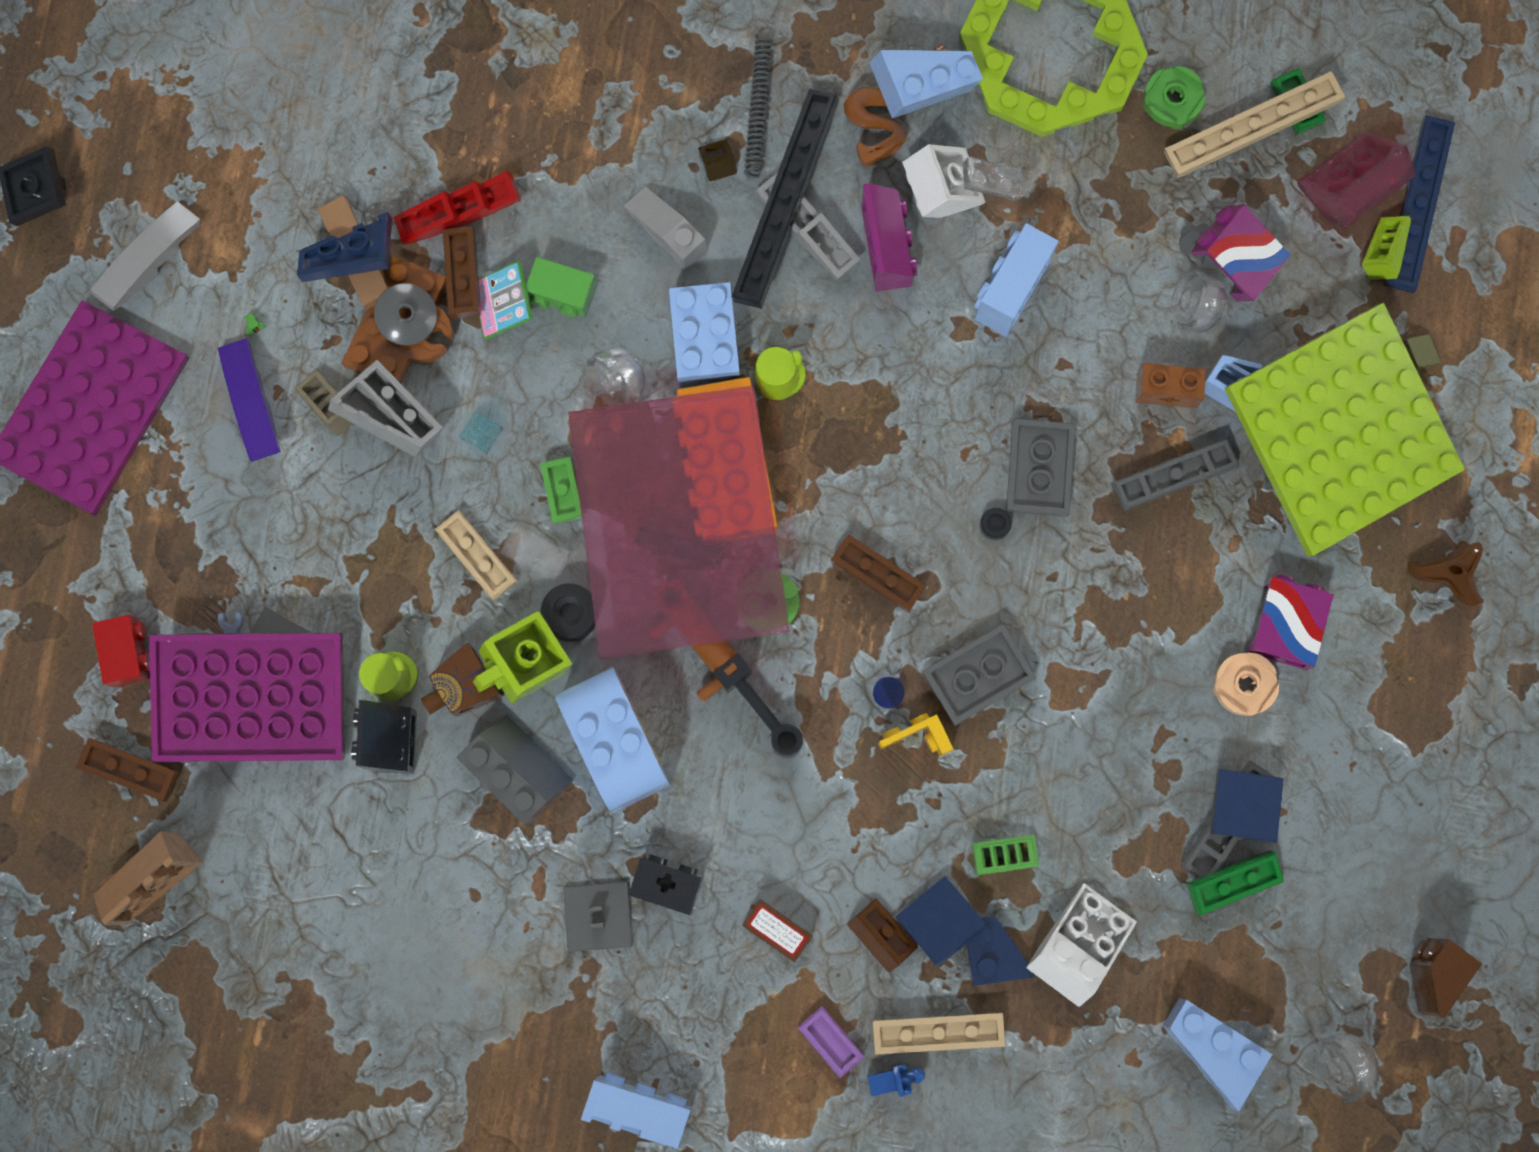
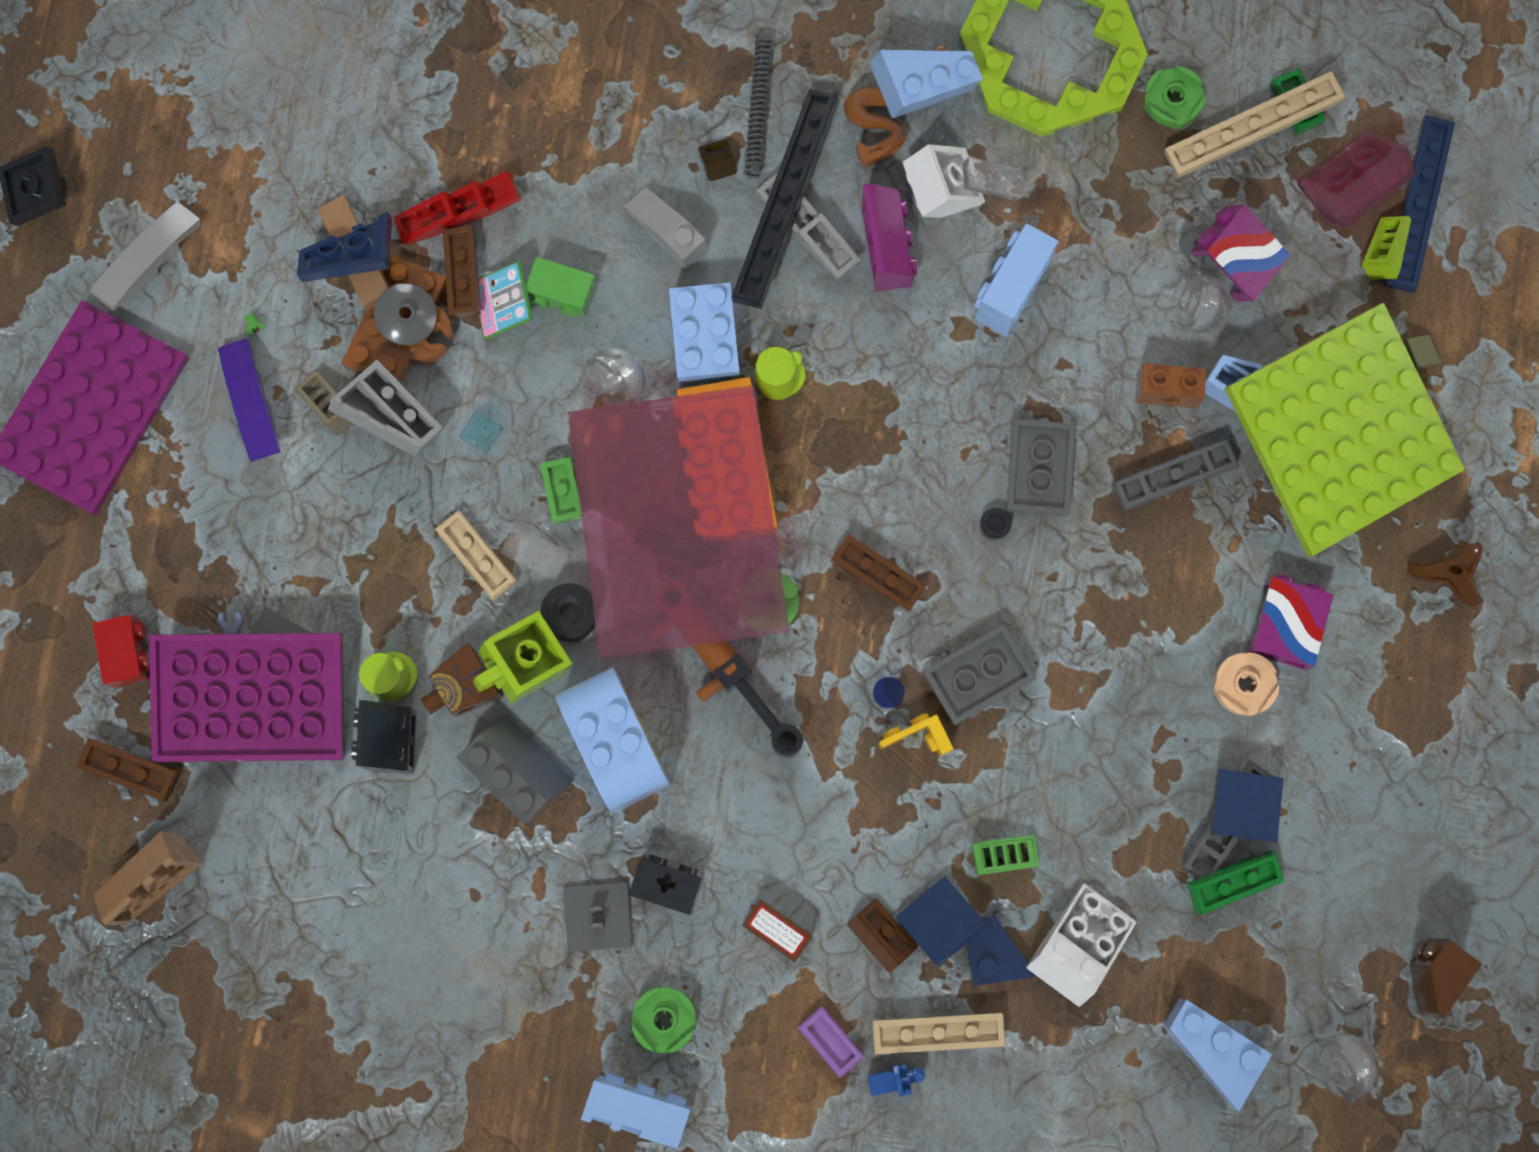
(645, 1017): none -> bright green plate

